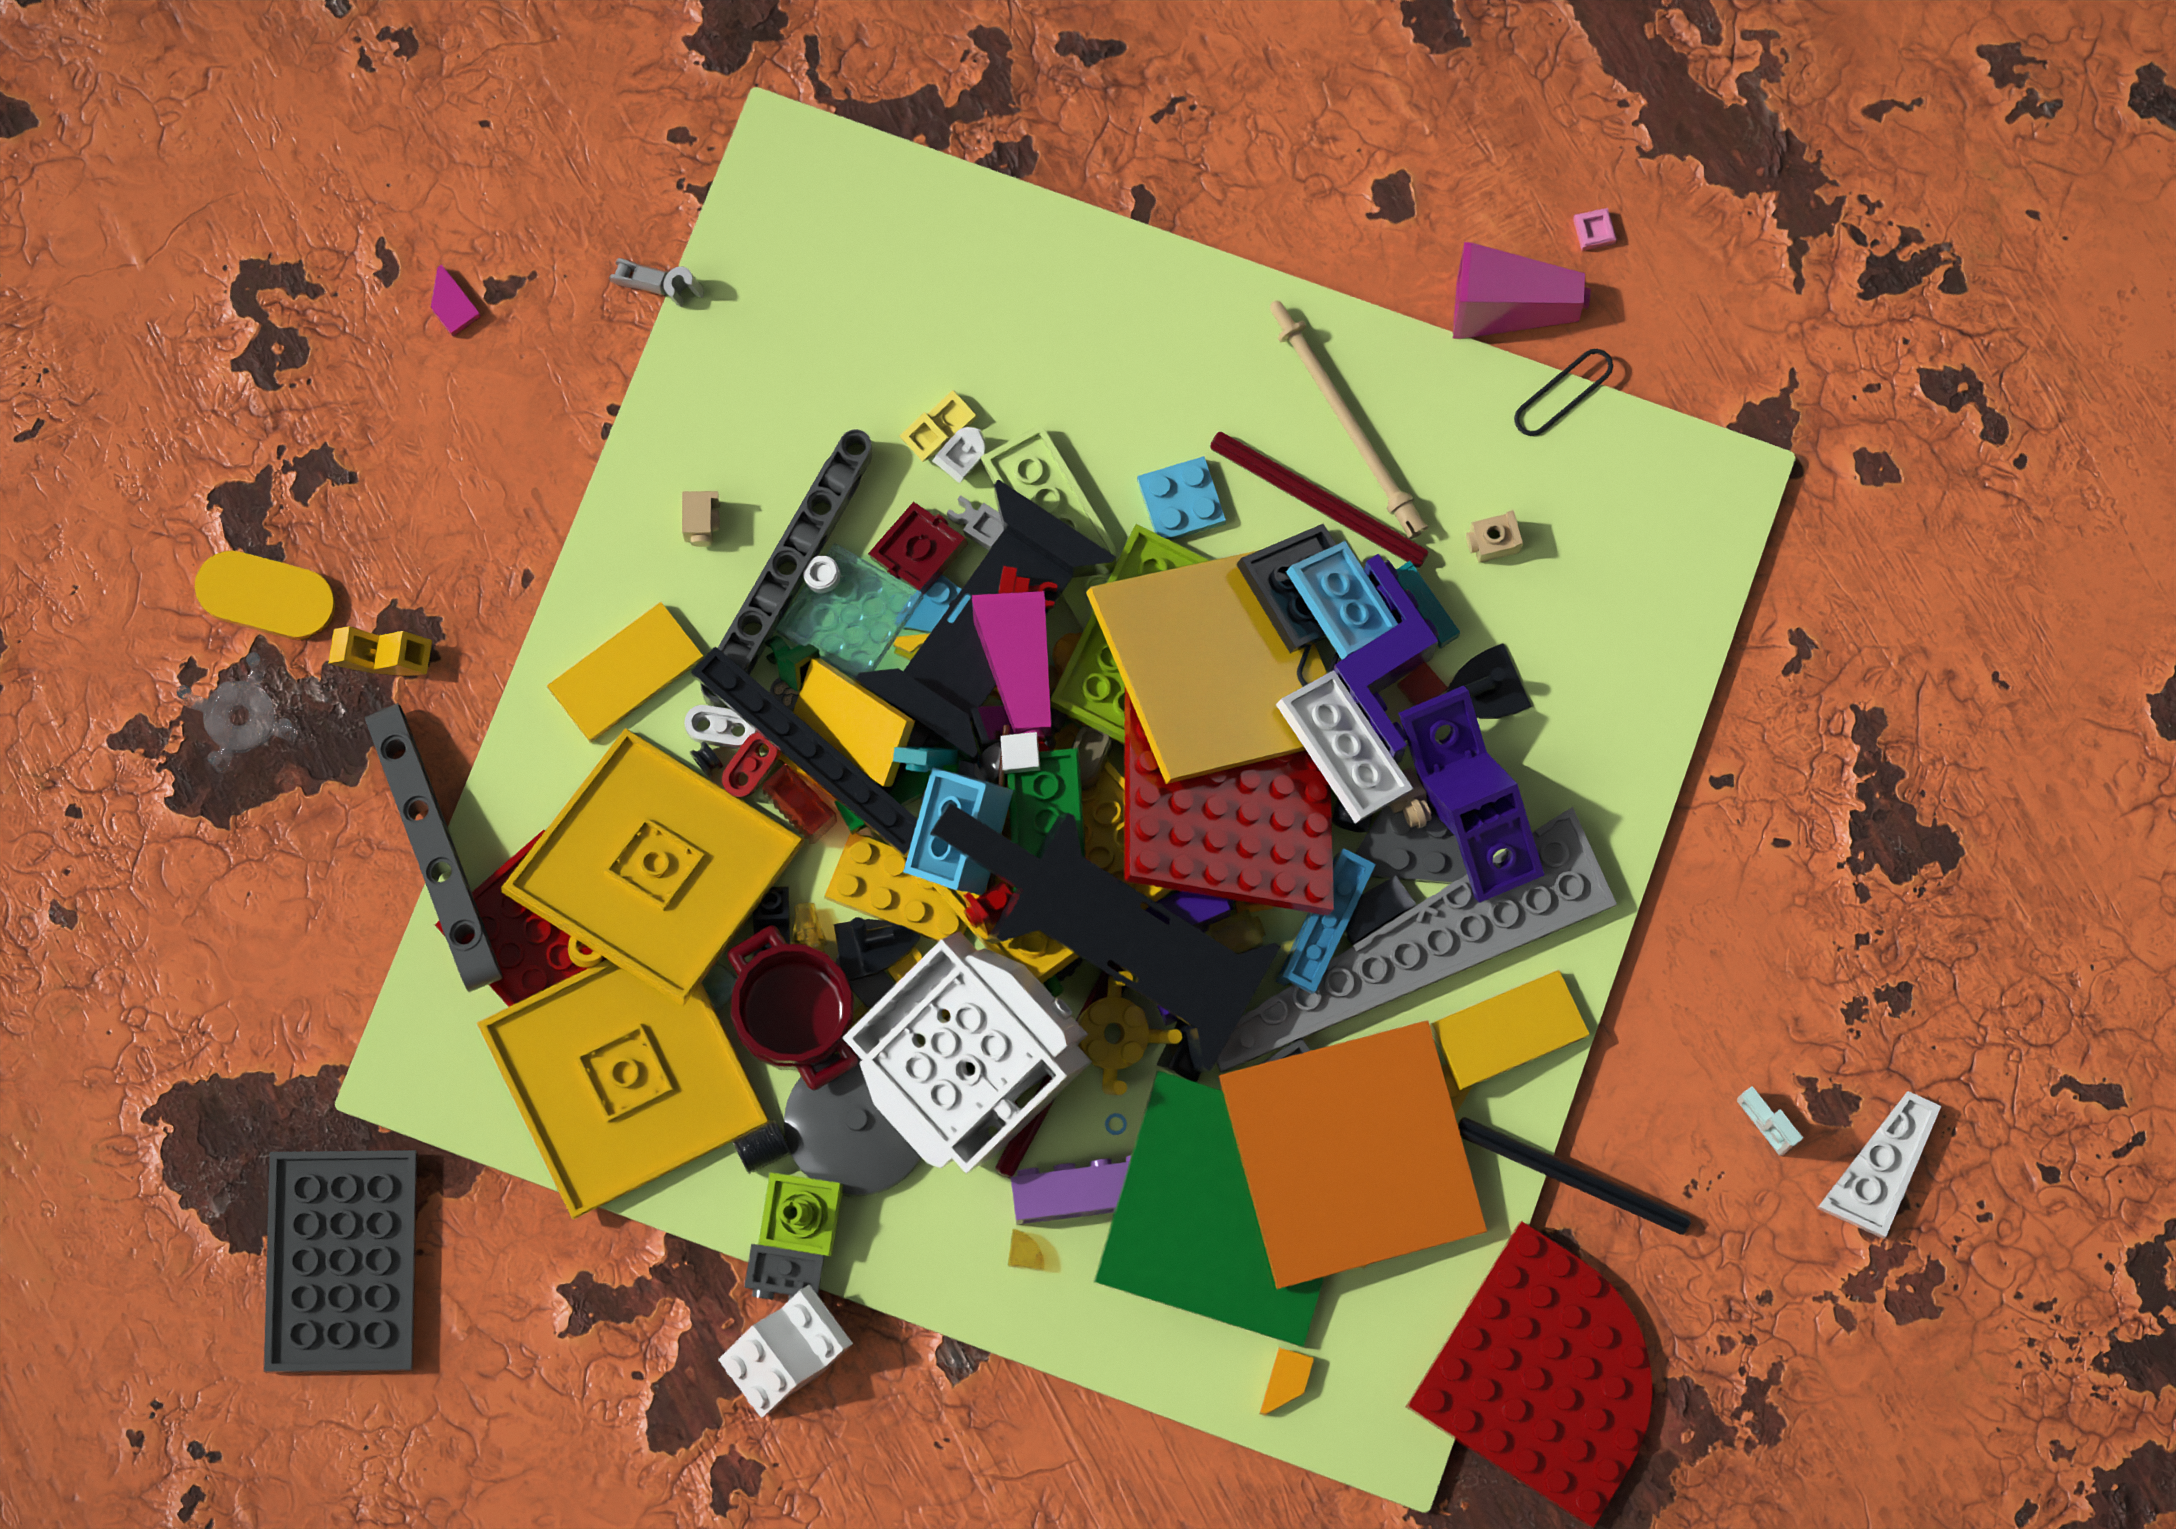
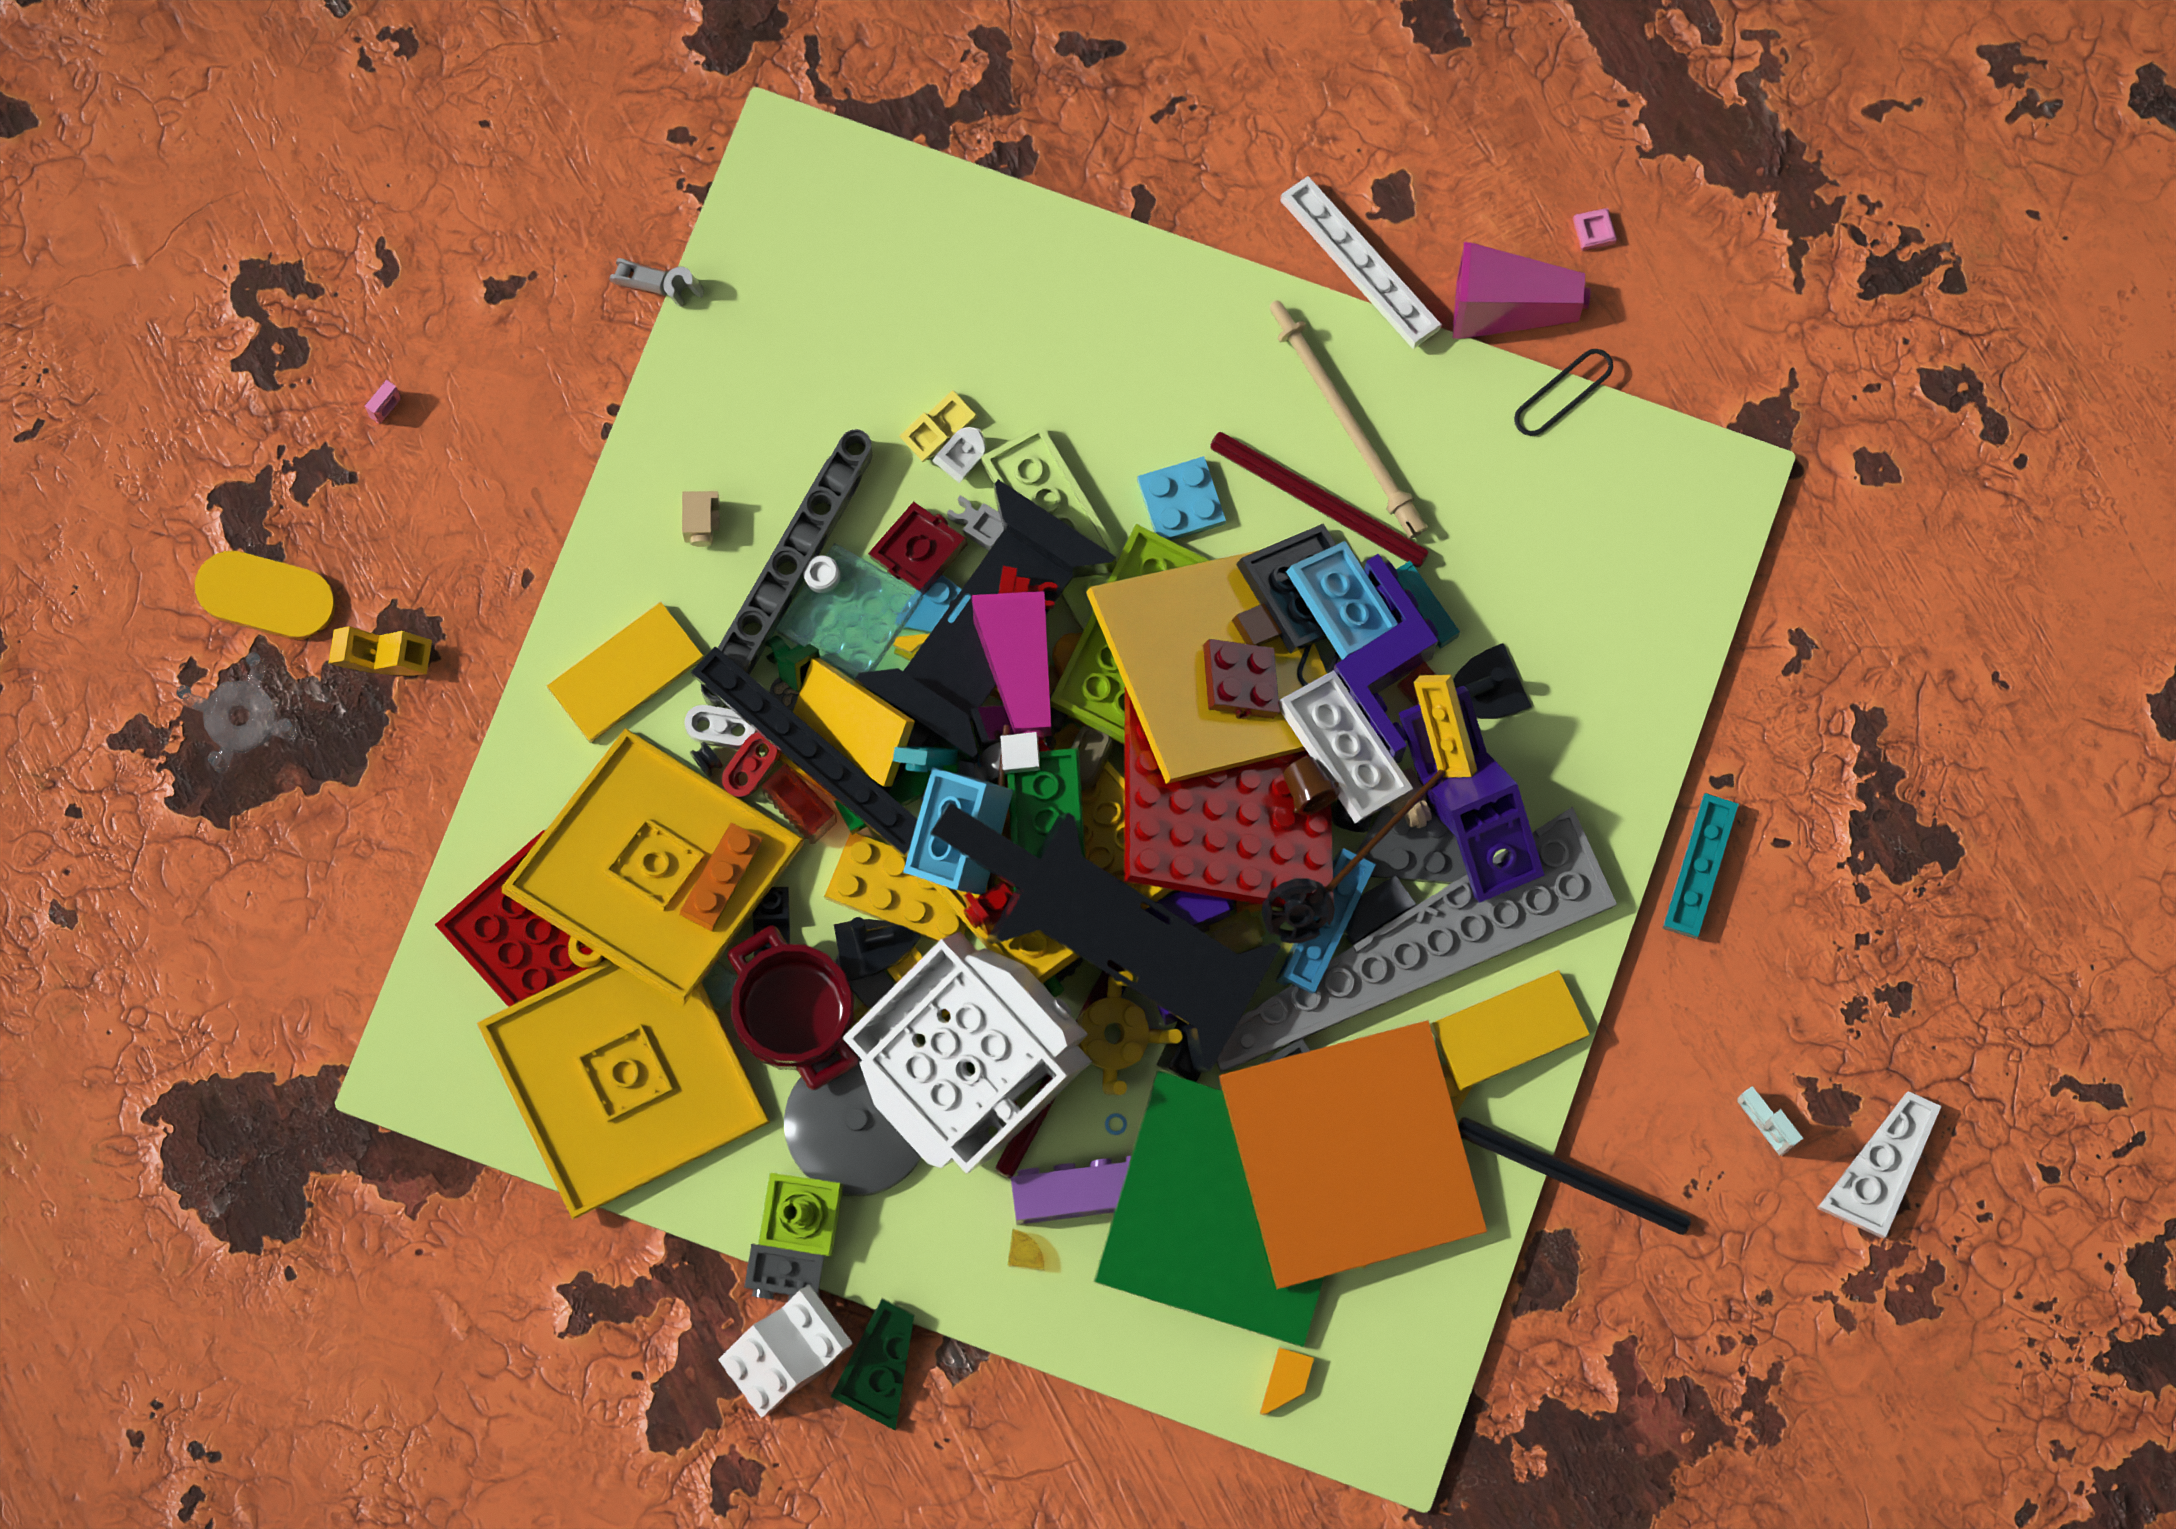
(341, 1261): dark grey plate -> none
(383, 402): none -> bright pink tile
(433, 848): dark grey beam -> none
(451, 303): dark pink tile -> none
(721, 876): none -> orange plate
(761, 1146): black piece -> none
(807, 927): clear yellow cone -> none
(877, 1366): none -> dark green wing
(1241, 679): none -> plate
(1257, 626): none -> reddish brown tile
(1298, 910): none -> black piece
(1310, 786): none -> reddish brown piece
(1360, 262): none -> white plate
(1385, 830): none -> reddish brown piece
(1445, 725): none -> yellow plate
(1487, 548): tan brick -> none
(1545, 1376): red plate -> none
(1700, 866): none -> teal plate

